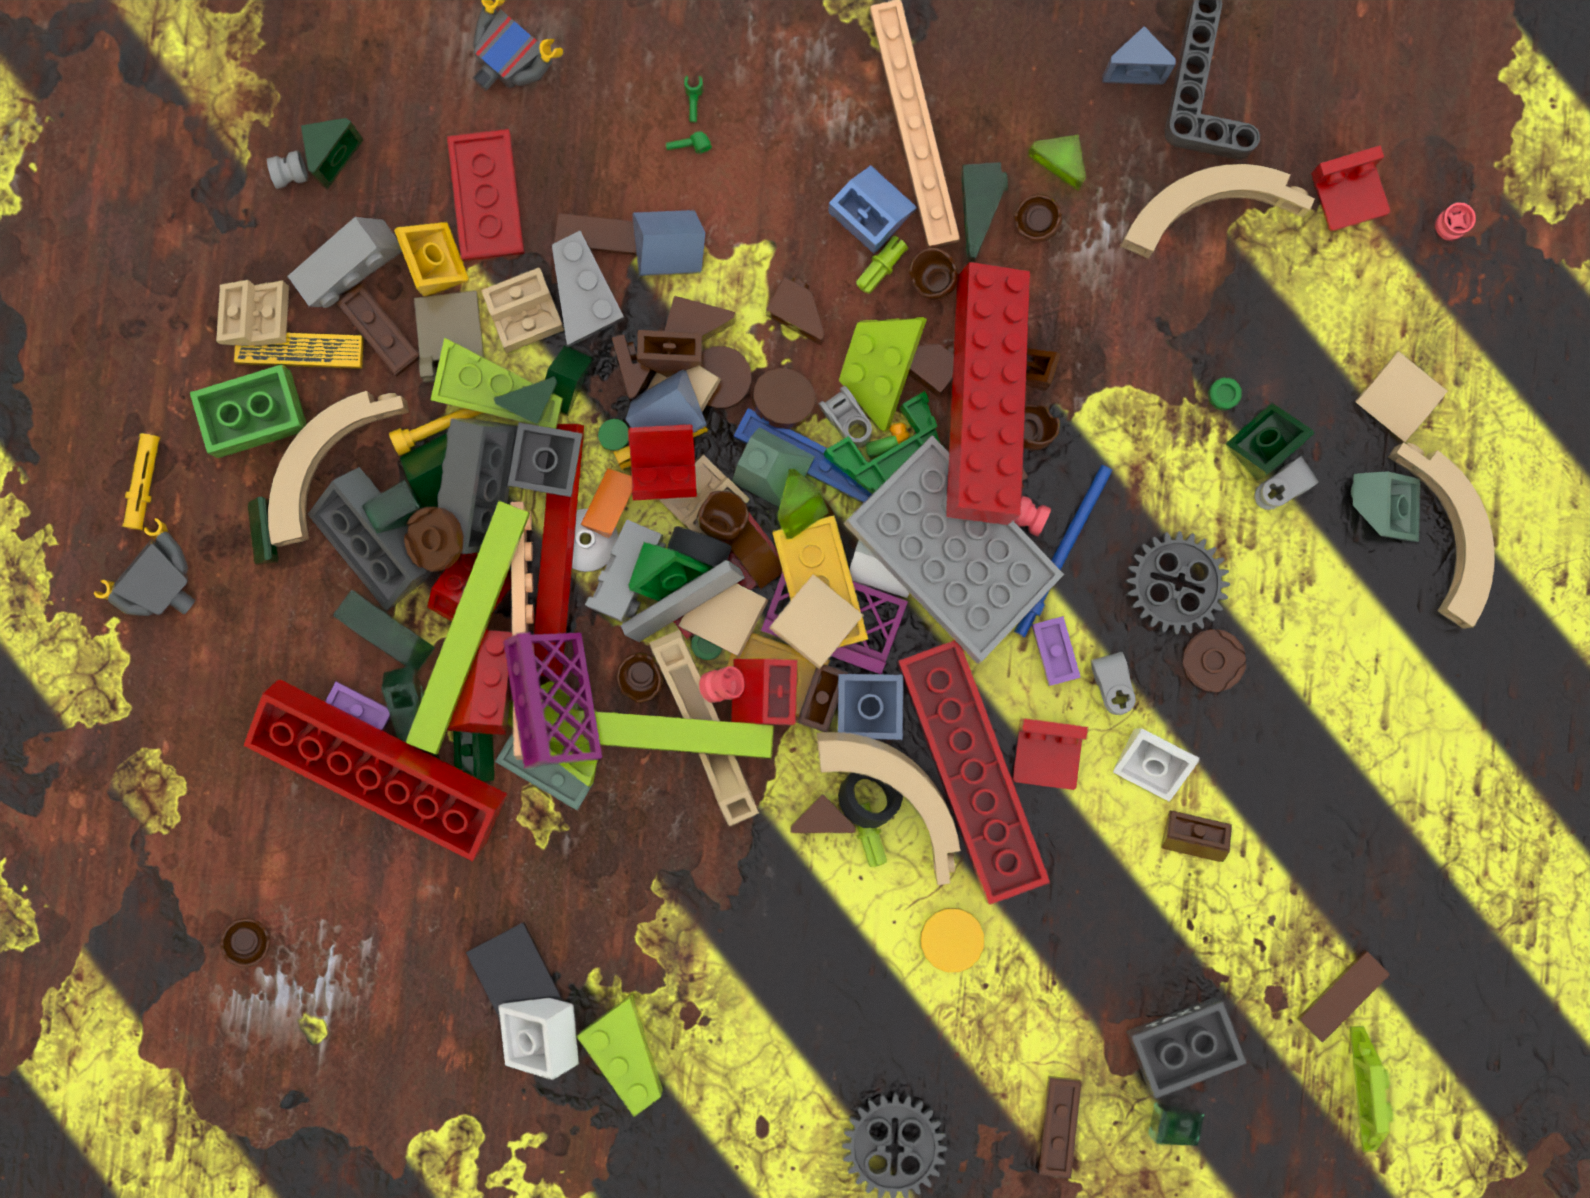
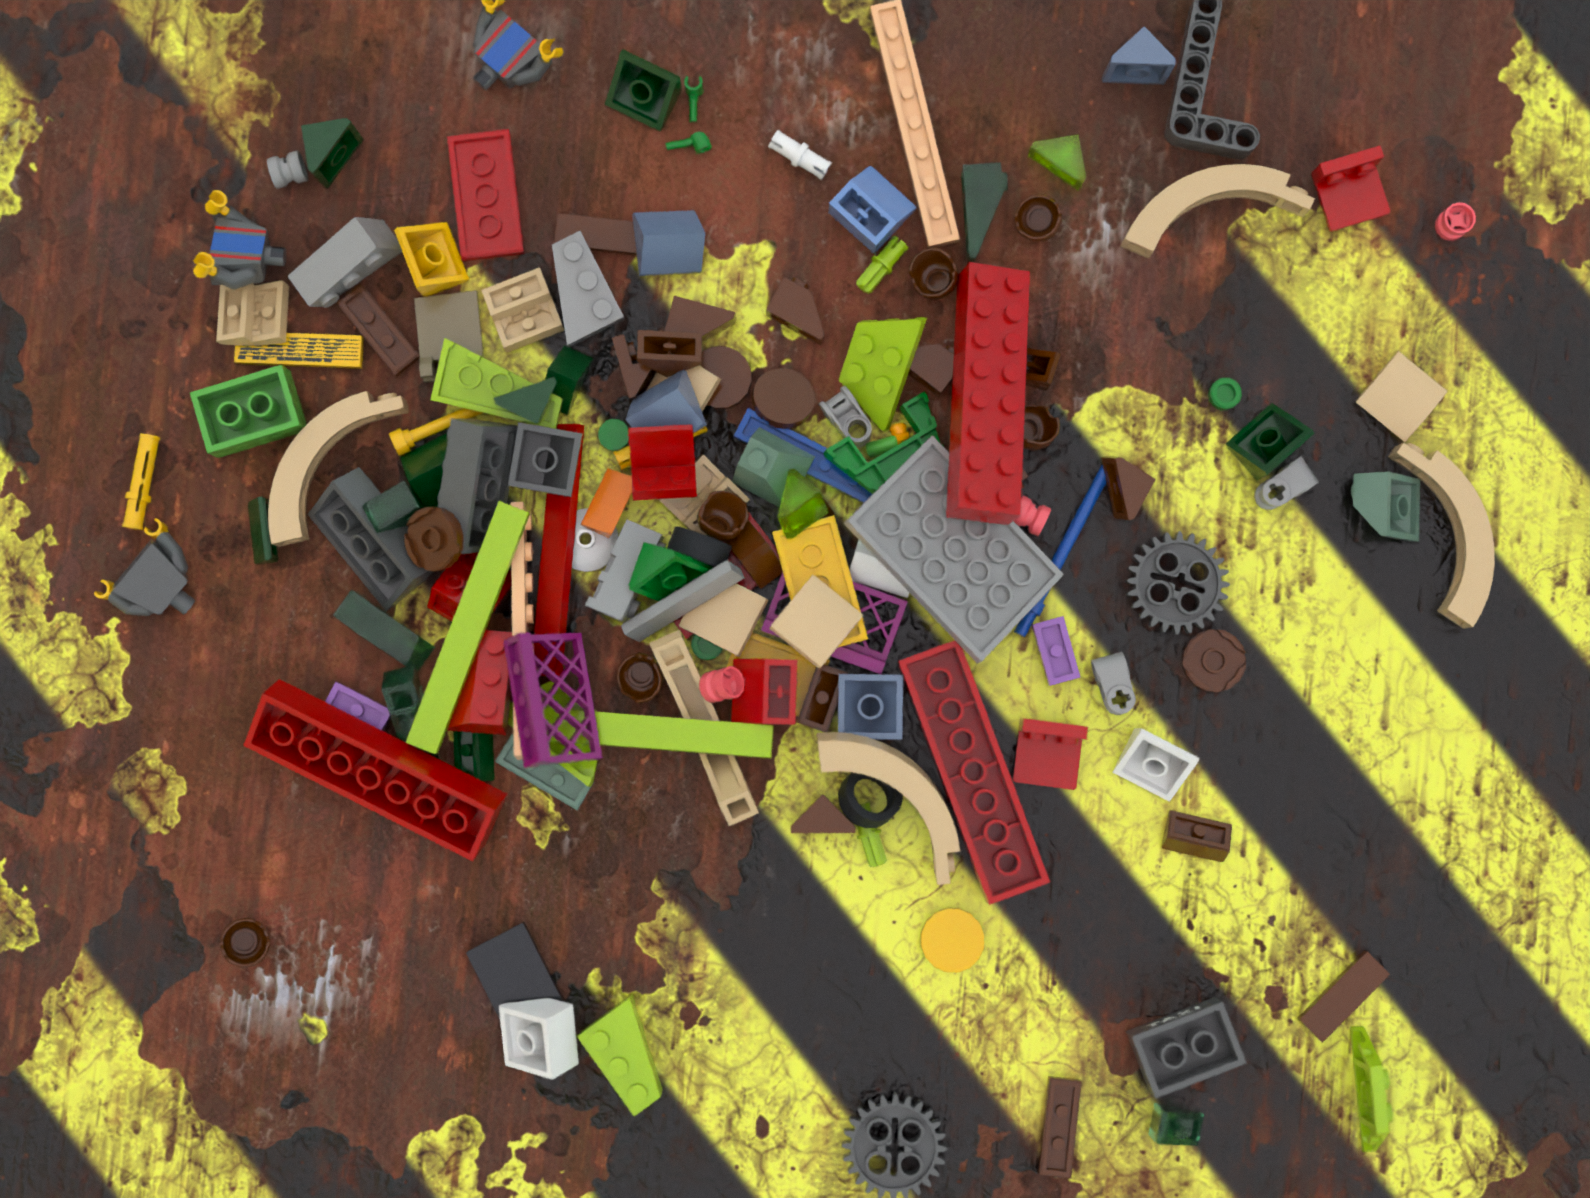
(238, 248): none -> torso
(643, 90): none -> dark green slope
(799, 154): none -> white pin
(1126, 486): none -> reddish brown slope

